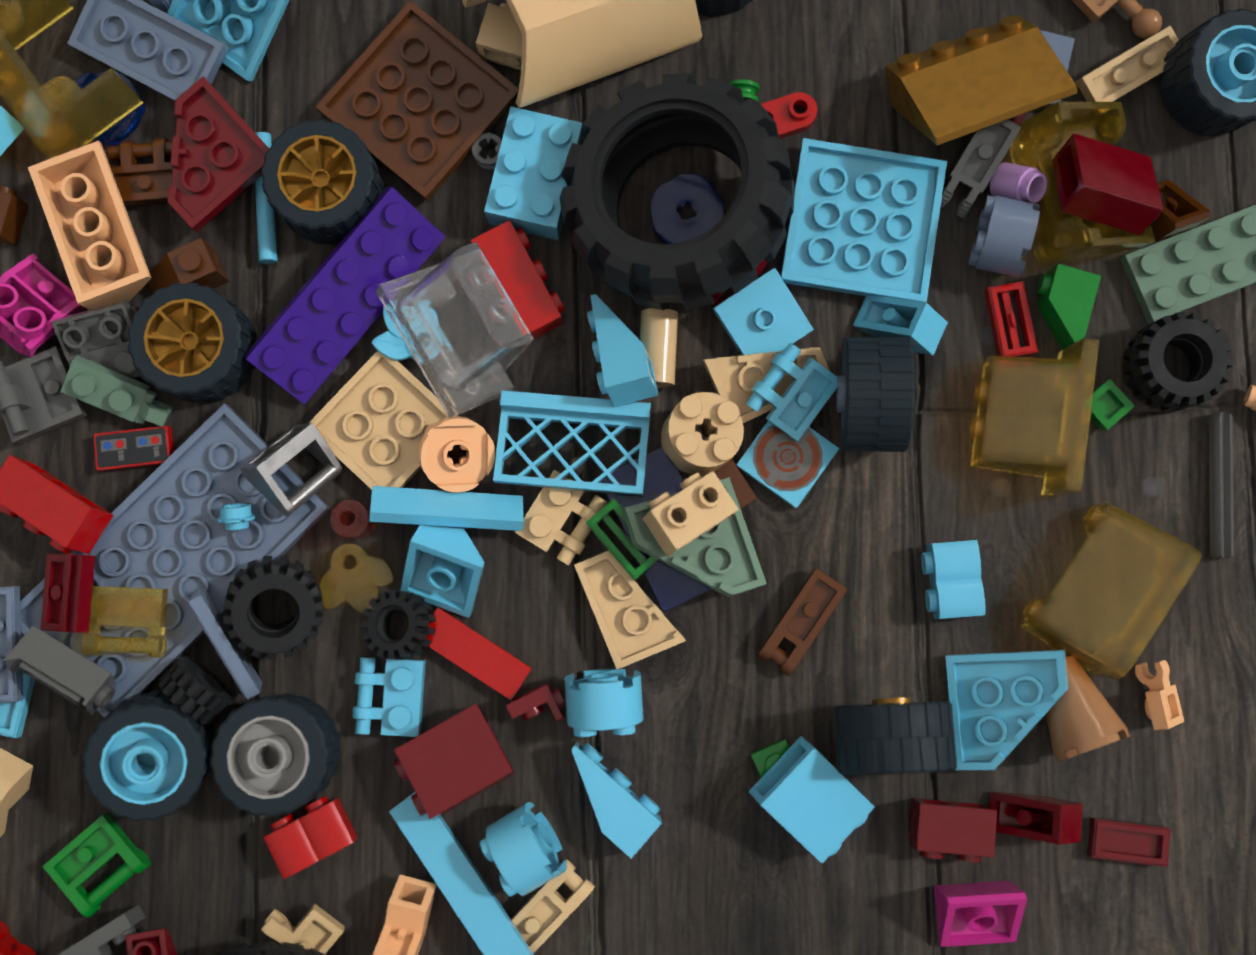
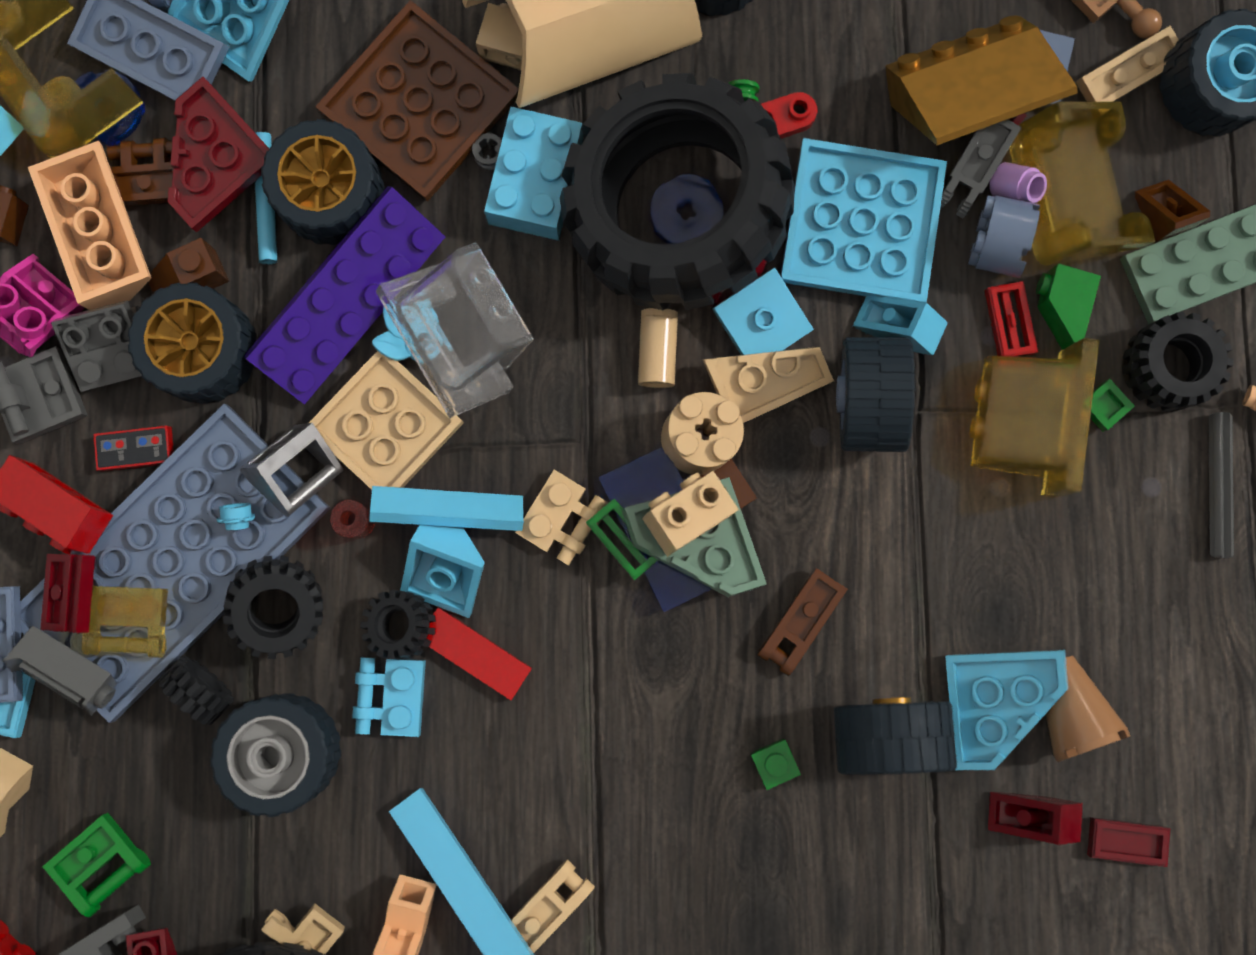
(114, 392): sand green hinge -> none
(147, 758): wheel -> none
(227, 648): sand blue tile -> none
(310, 837): red brick -> none
(357, 584): clear yellow plate -> none
(441, 438): light nougat plate -> none
(452, 763): dark red brick -> none
(521, 277): red brick -> none
(523, 850): medium azure brick -> none
(531, 703): dark red bracket -> none
(573, 411): medium azure fence -> none
(604, 702): medium azure brick -> none
(619, 811): medium azure slope -> none
(624, 360): medium azure slope -> none
(624, 613): tan wing -> none
(787, 465): tile -> none
(803, 397): medium azure plate -> none
(811, 800): medium azure brick -> none
(952, 829): dark red brick -> none
(954, 579): medium azure brick -> none
(978, 912): dark pink slope -> none
(1107, 184): dark red brick -> none
(1112, 592): clear yellow windscreen -> none
(1162, 700): light nougat plate -> none

